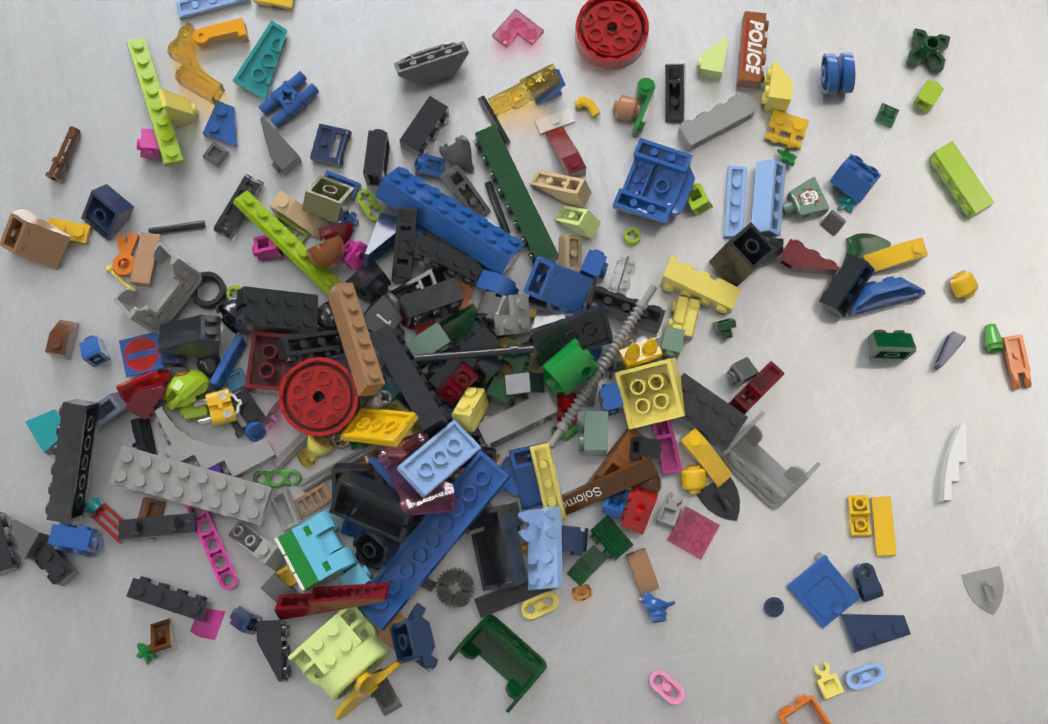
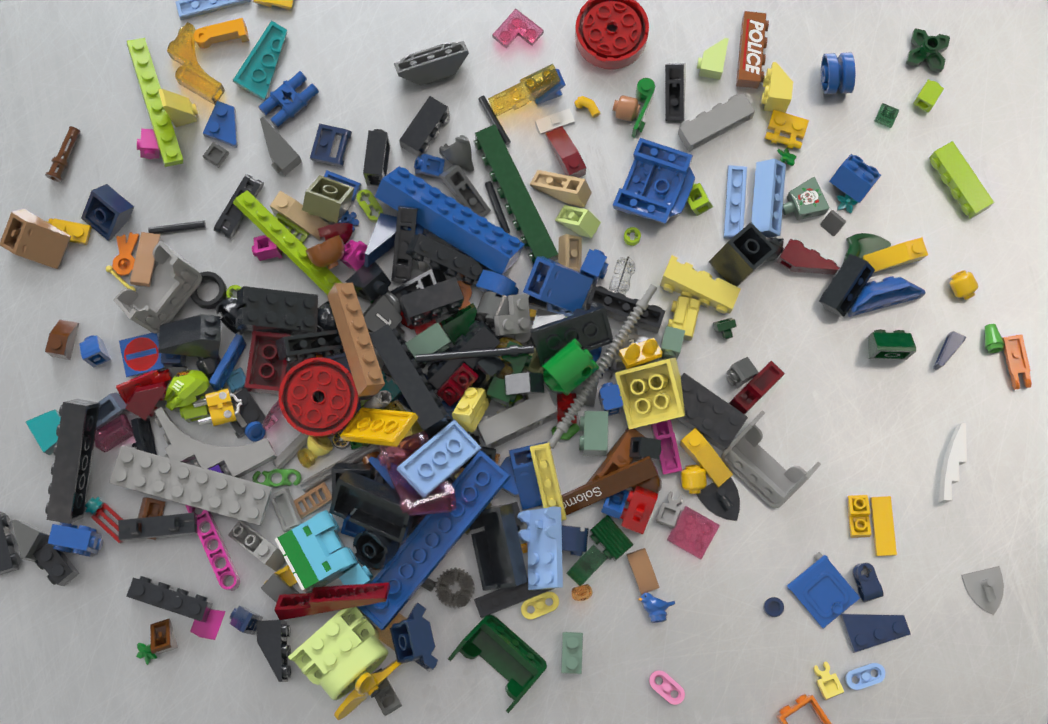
(113, 433): none -> clear pink slope
(572, 653): none -> sand green brick

